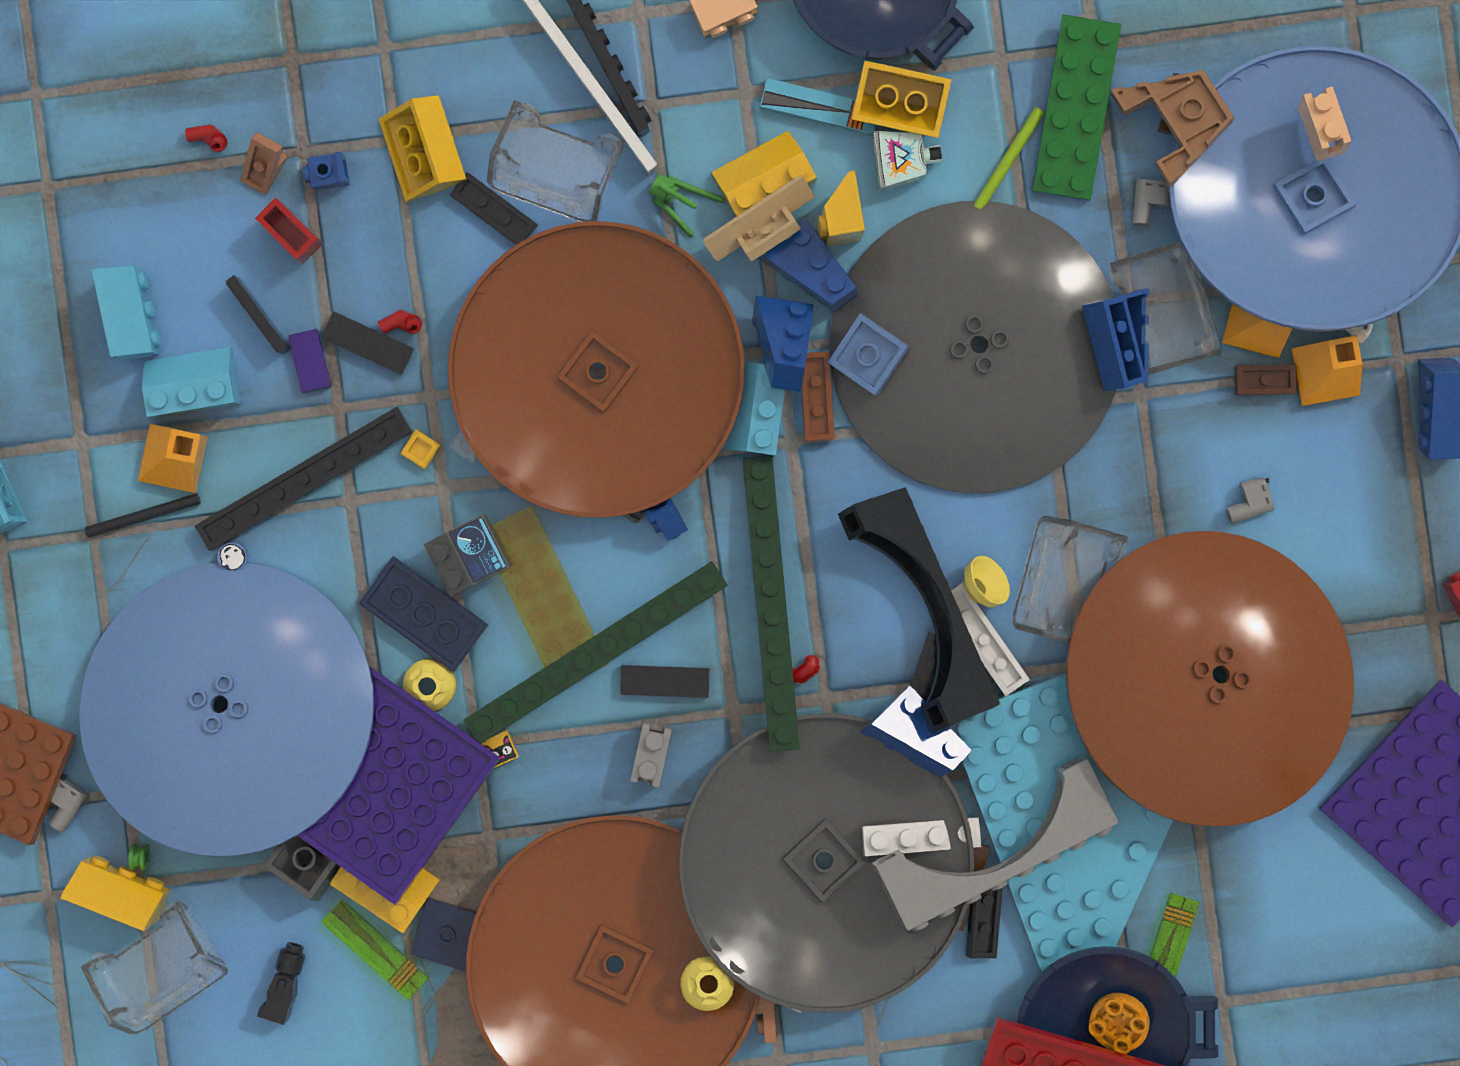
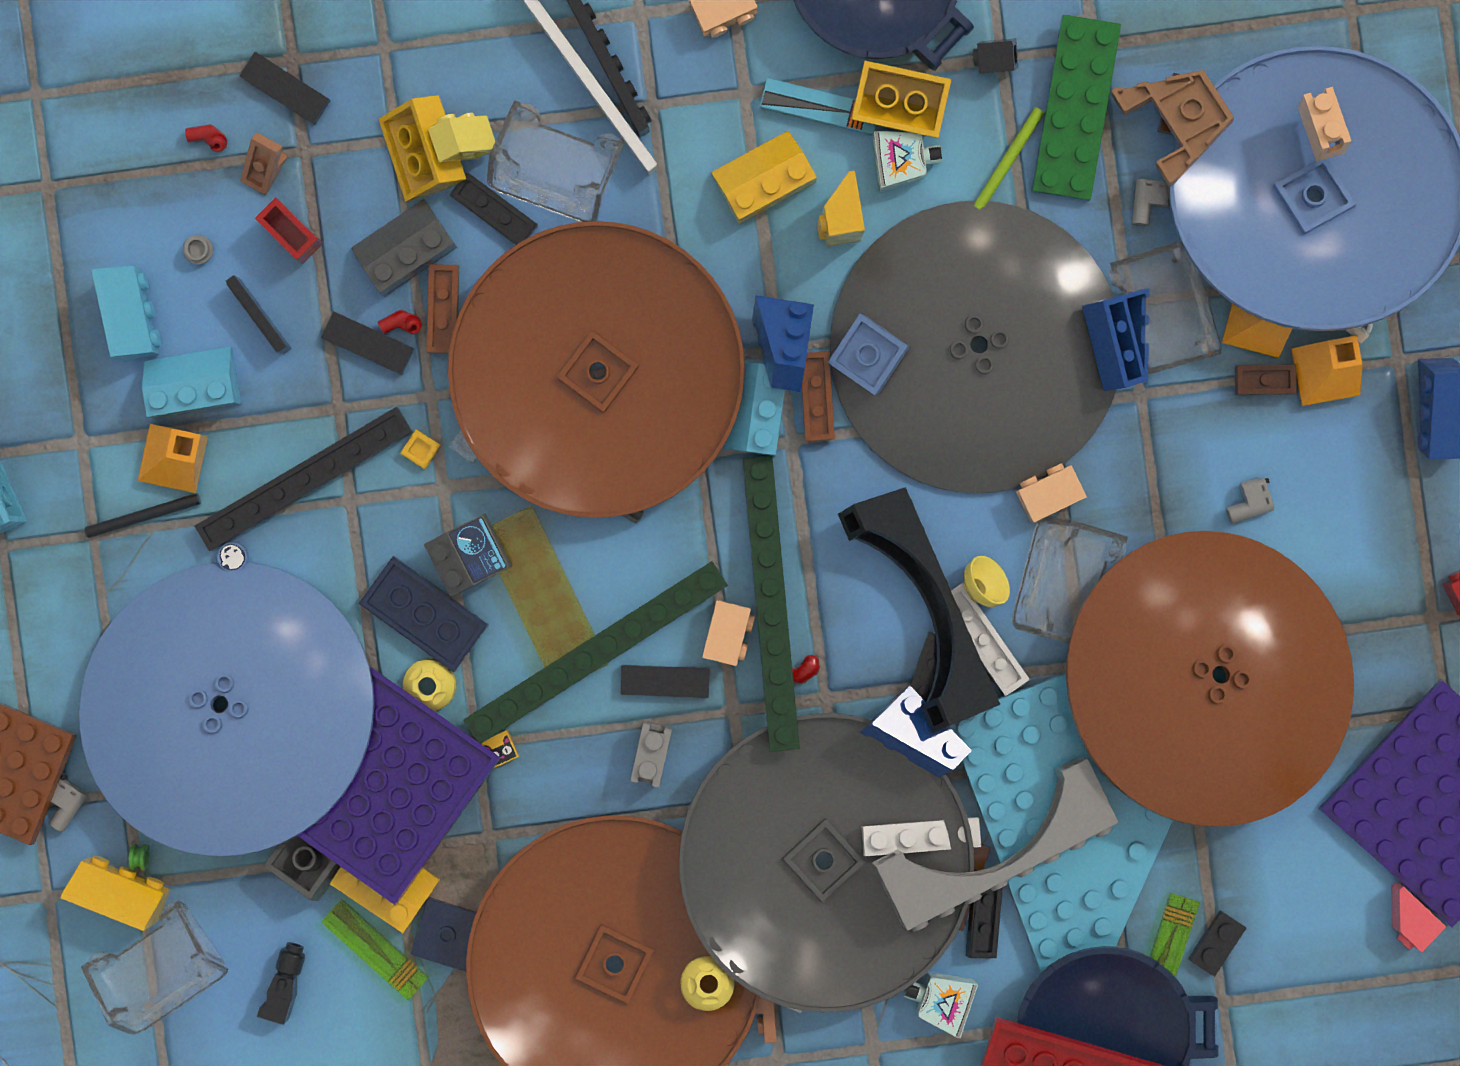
(198, 249): none -> light grey plate
(285, 88): none -> black tile
(310, 360): dark purple tile -> none
(336, 175): blue brick -> none
(403, 248): none -> dark grey slope
(442, 306): none -> dark orange plate
(462, 137): none -> light yellow brick
(665, 190): bright green plant -> none
(667, 519): blue brick -> none
(727, 633): none -> light nougat brick
(762, 224): tan bracket -> none
(812, 267): blue wedge -> none
(944, 1001): none -> light aqua torso
(996, 56): none -> black brick
(1050, 493): none -> light nougat brick
(1119, 1022): light orange tile -> none
(1217, 943): none -> black plate
(1413, 920): none -> coral slope

